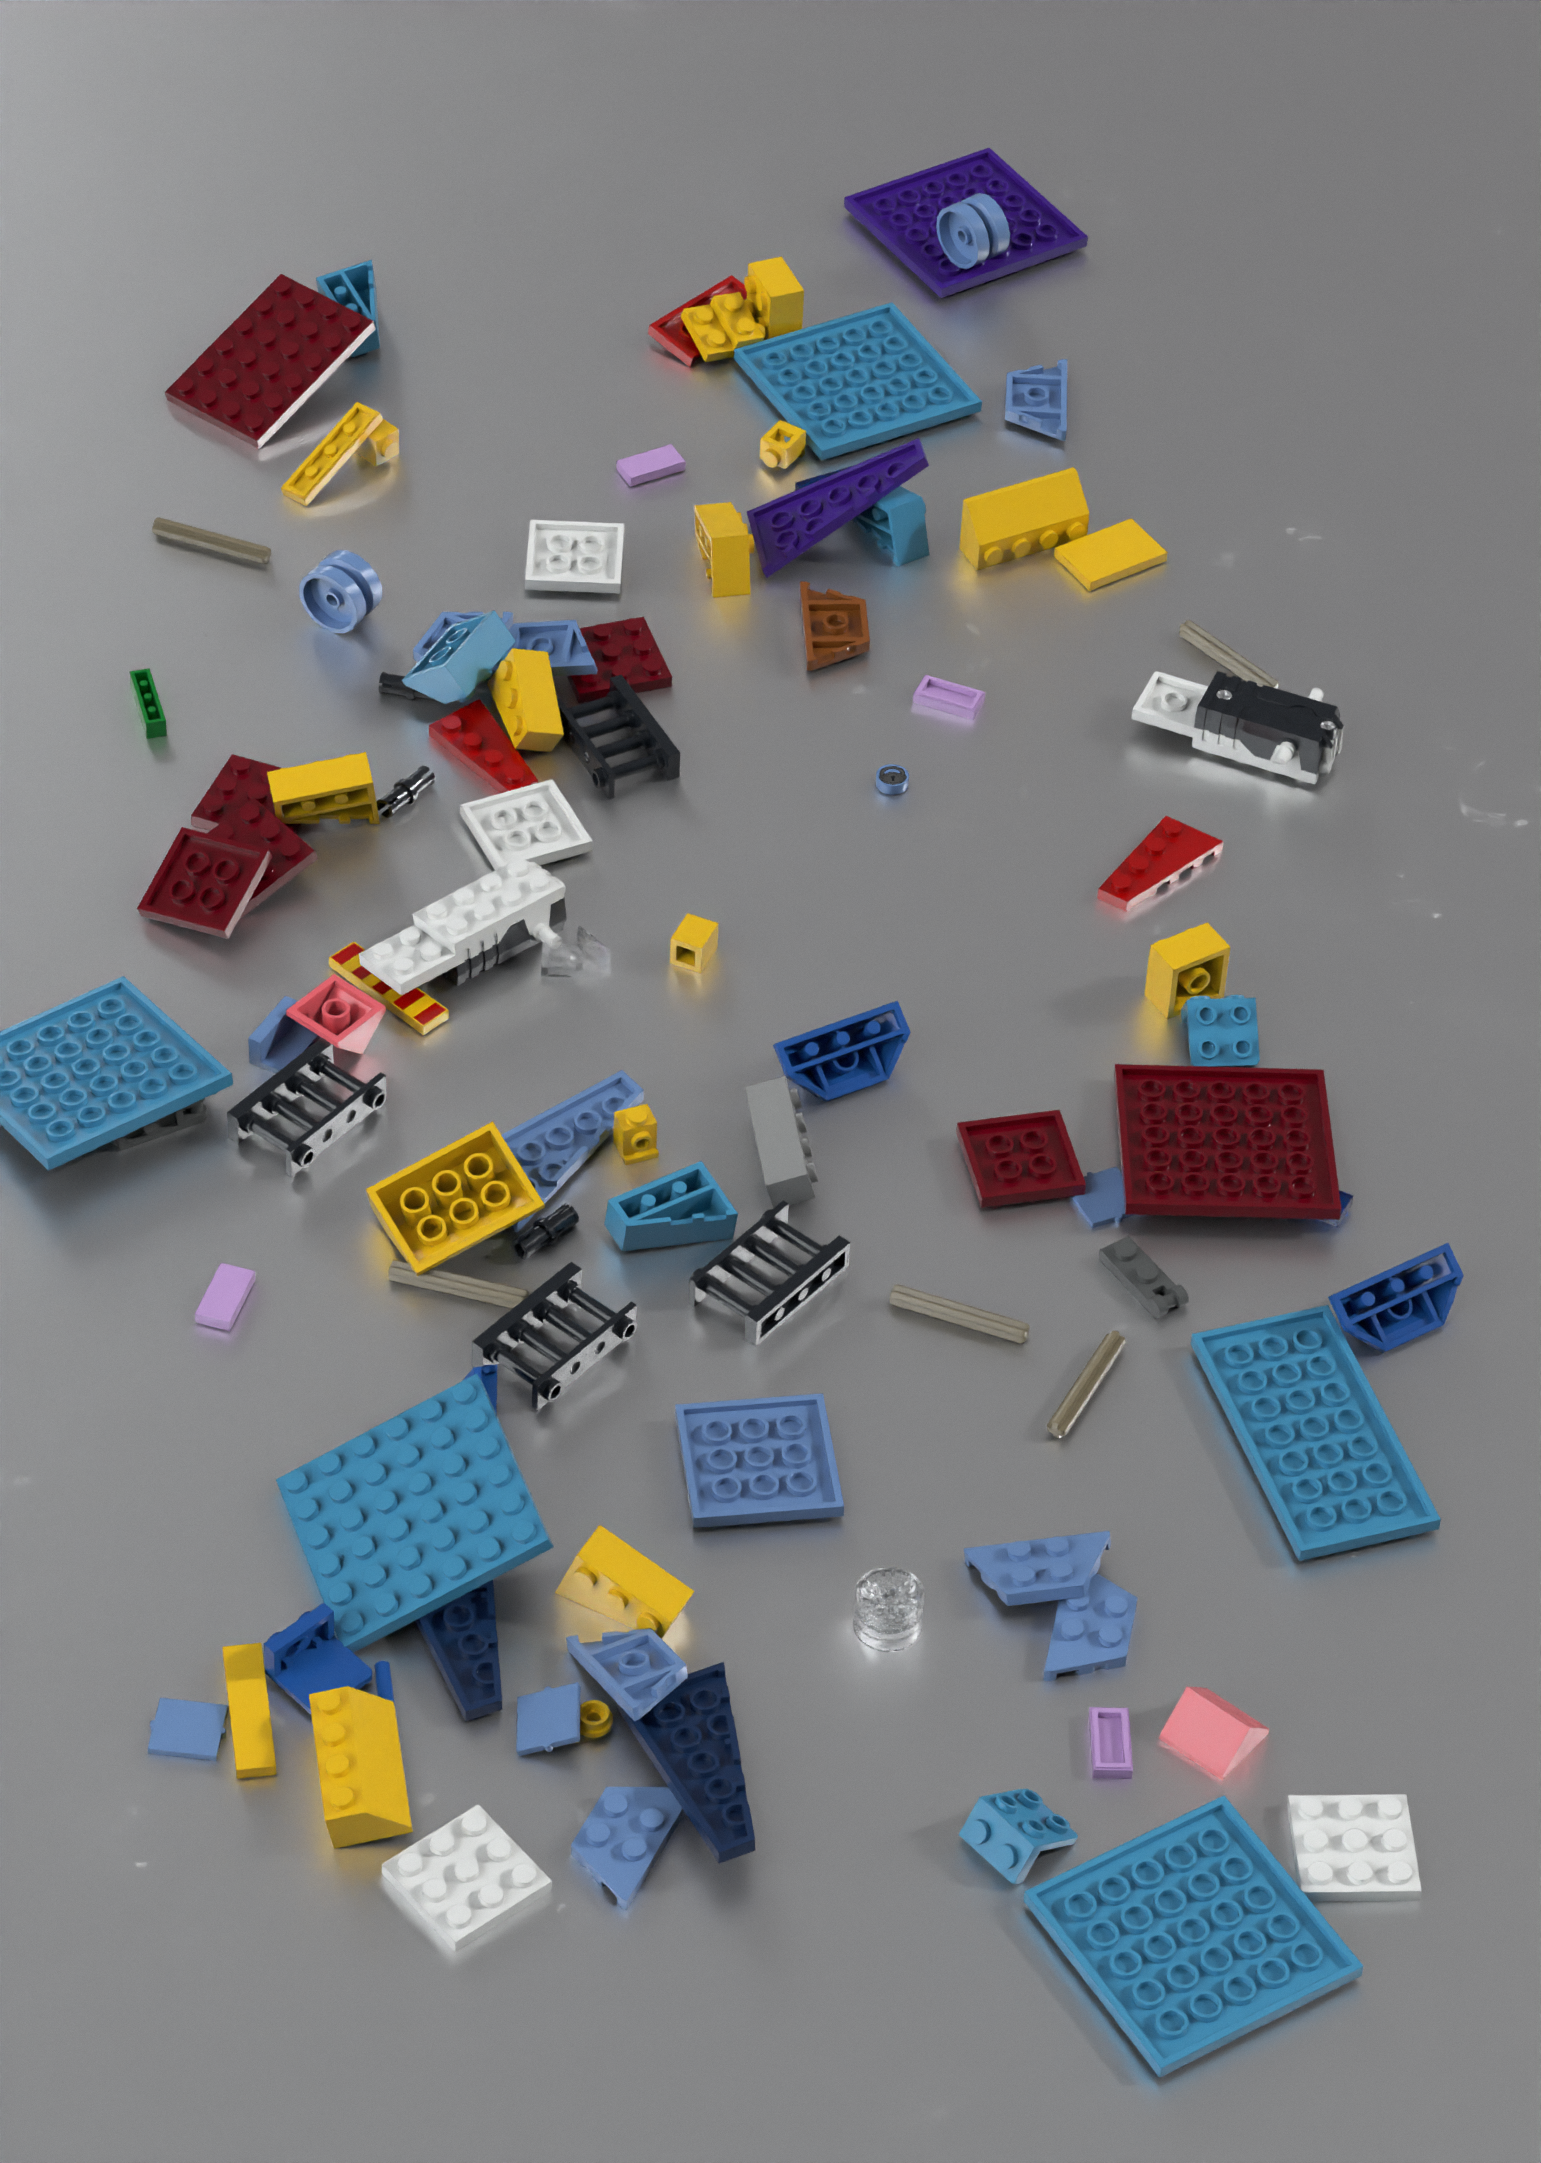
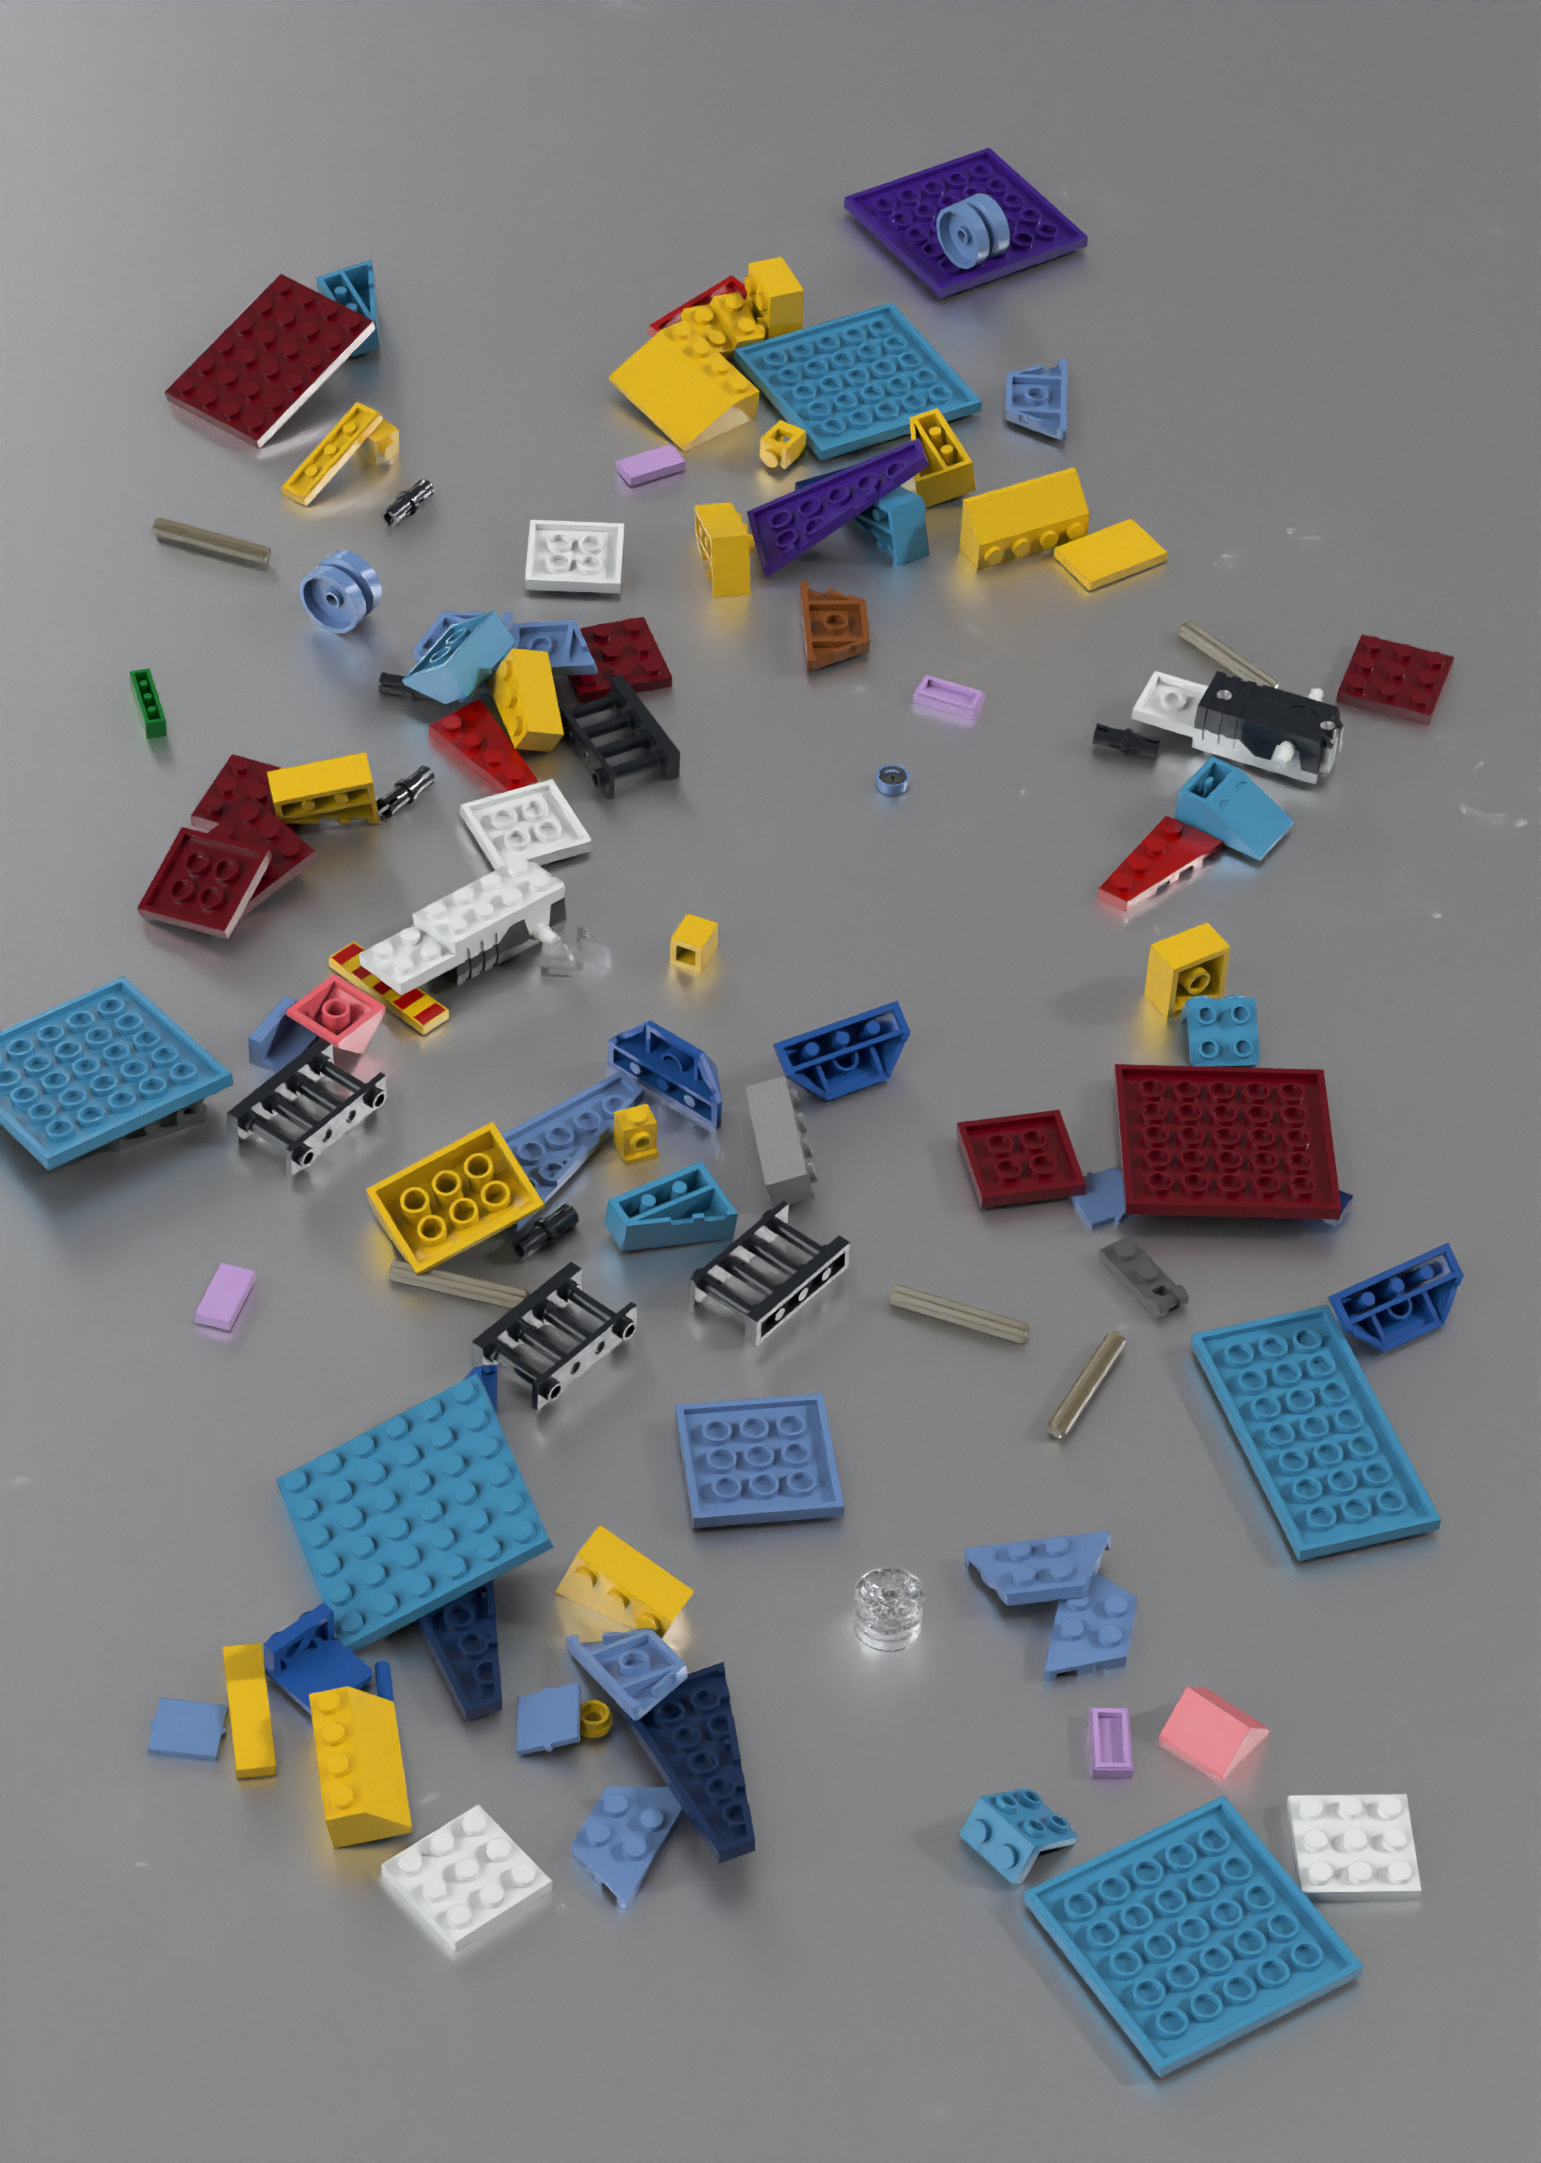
(407, 502): none -> black pin
(669, 1069): none -> blue wedge
(686, 387): none -> yellow slope
(949, 468): none -> yellow wedge
(1126, 741): none -> black pin
(1232, 809): none -> dark azure slope
(1395, 679): none -> dark red plate

